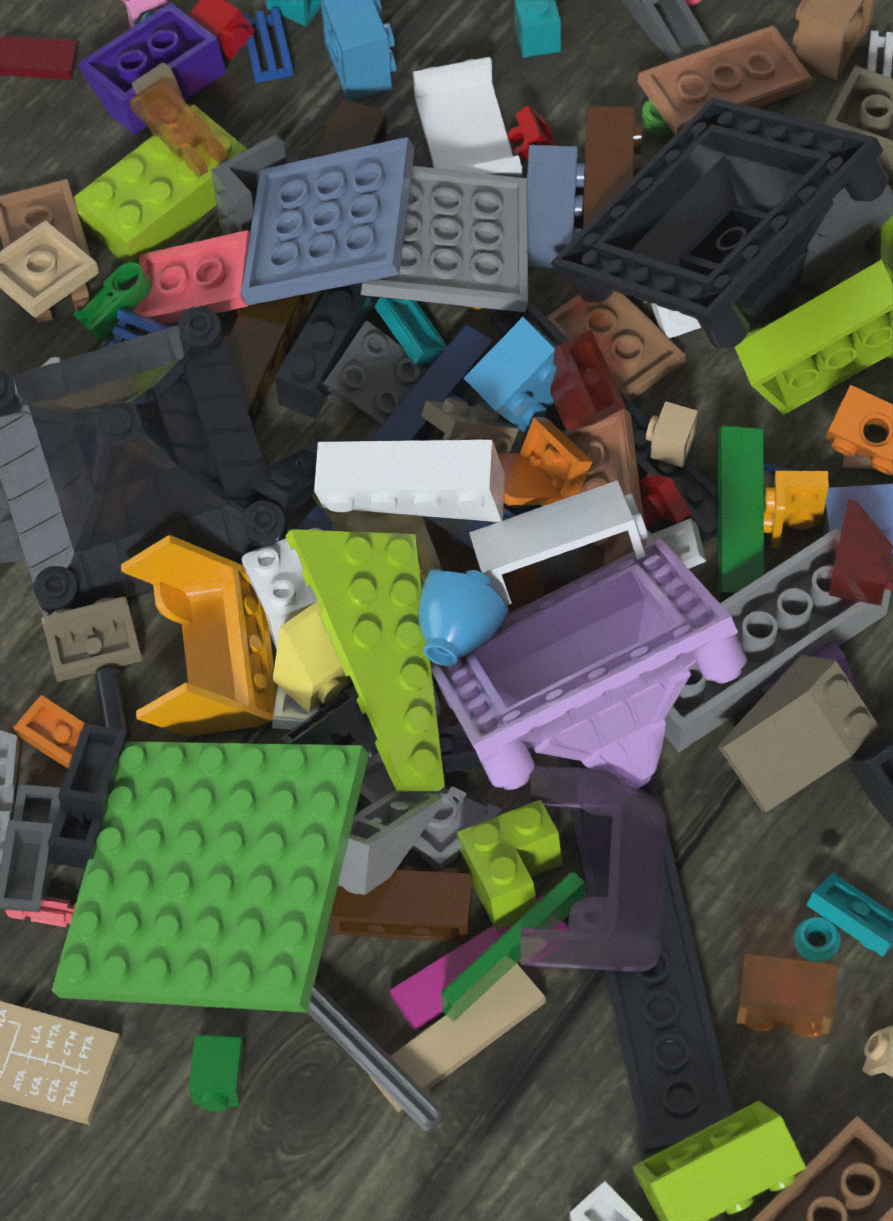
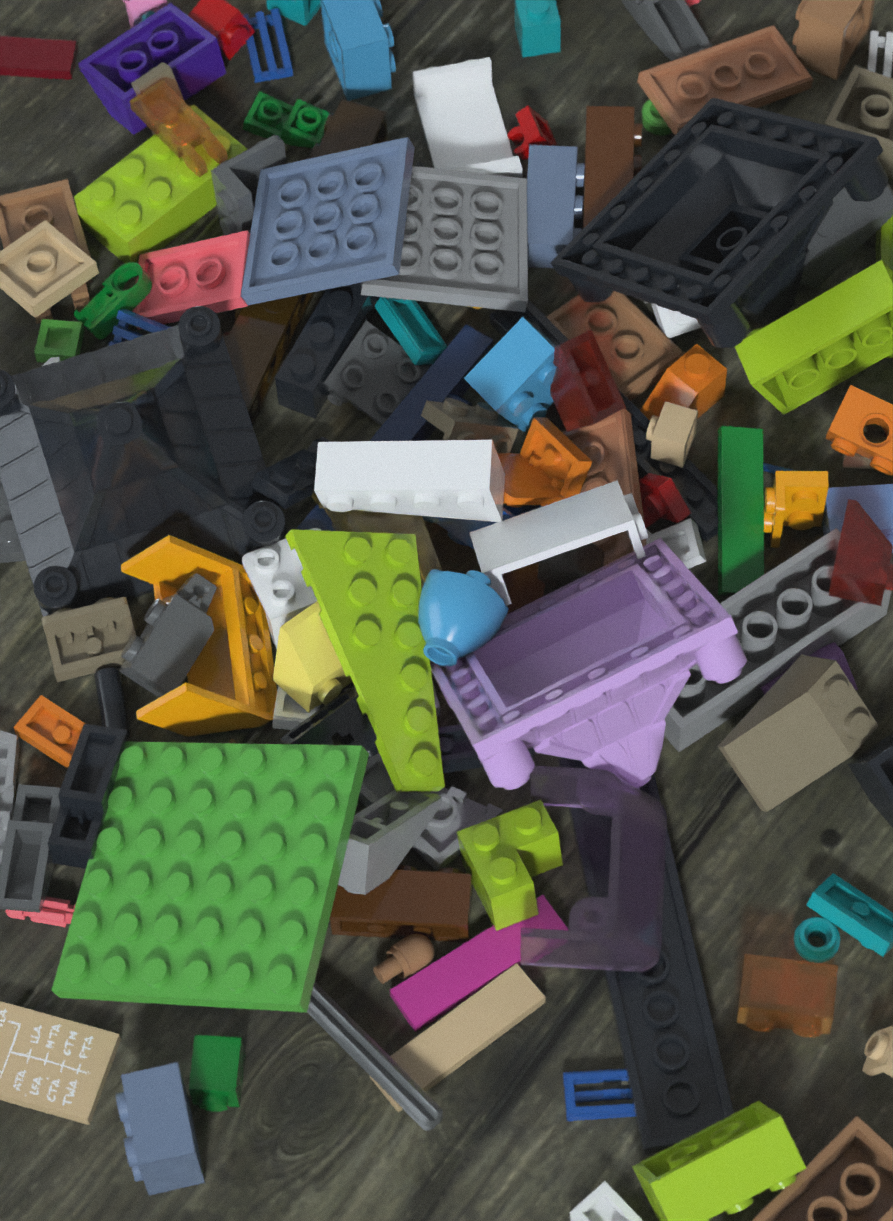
(58, 339): none -> bright green plate
(161, 1128): none -> sand blue brick
(172, 637): none -> dark grey hinge
(295, 125): none -> green slope
(406, 958): none -> medium nougat cylinder
(507, 949): green tile -> none
(596, 1112): none -> blue tile
(691, 382): none -> orange slope

